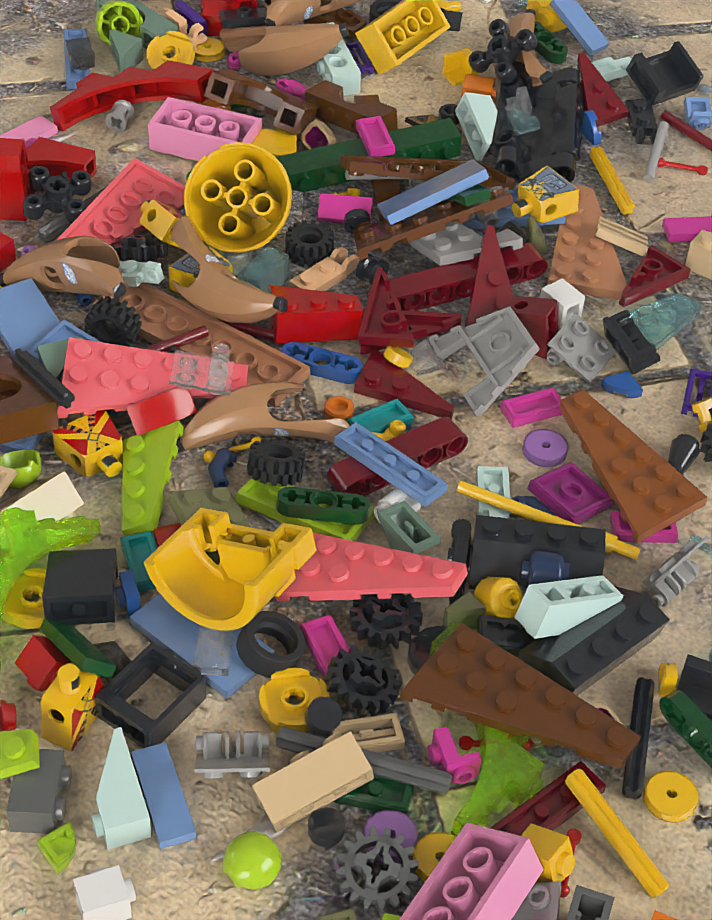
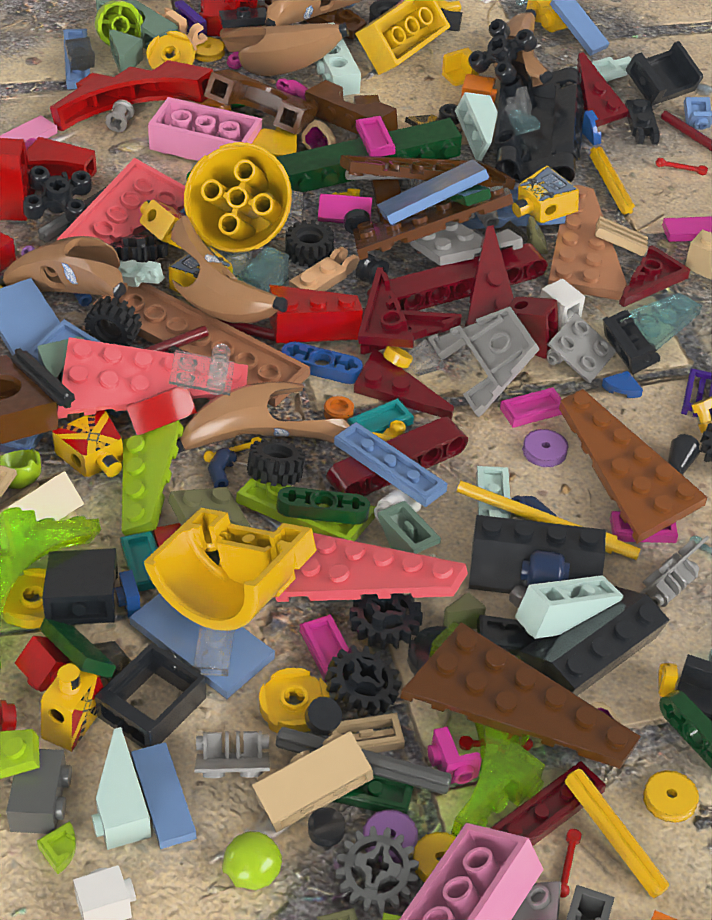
(283, 630): black tyre -> none
(368, 66): dark purple tile -> none
(460, 550): black hinge -> none
(500, 596): yellow head -> none
(549, 46): dark green beam -> none
(552, 851): yellow brick -> none
(570, 493): magenta plate -> none
(640, 724): black axle -> none
(656, 151): light grey bar -> none

